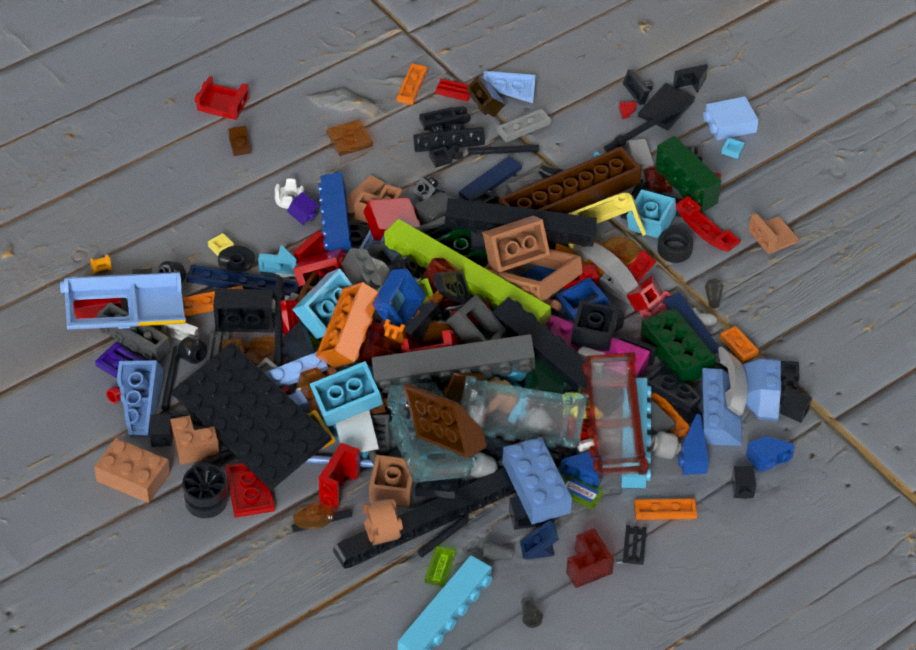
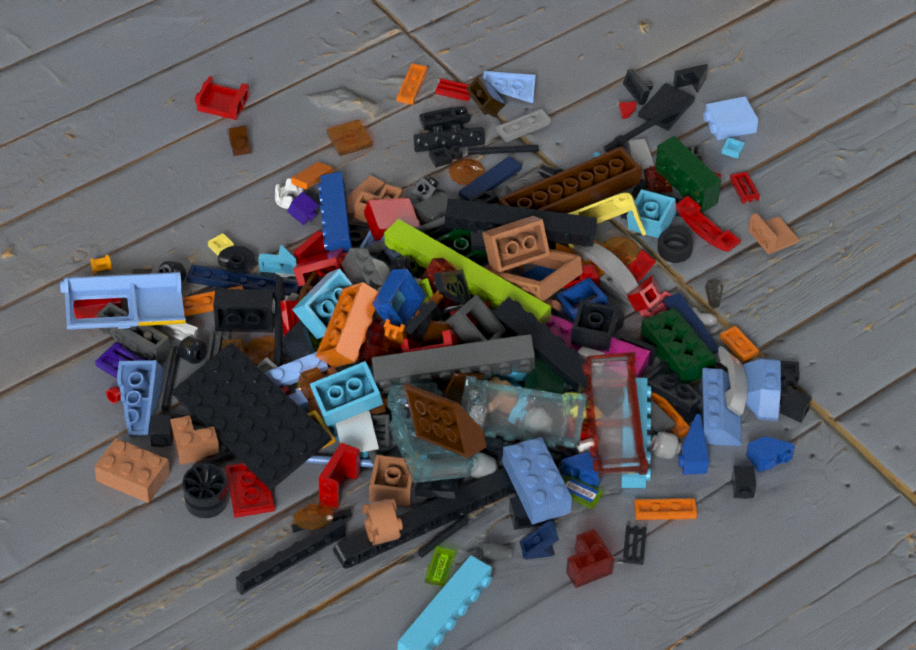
(289, 557): none -> black plate
(311, 175): none -> orange tile
(465, 171): none -> clear orange dish
(531, 614): clear smoke cone -> none
(742, 189): none -> red tile

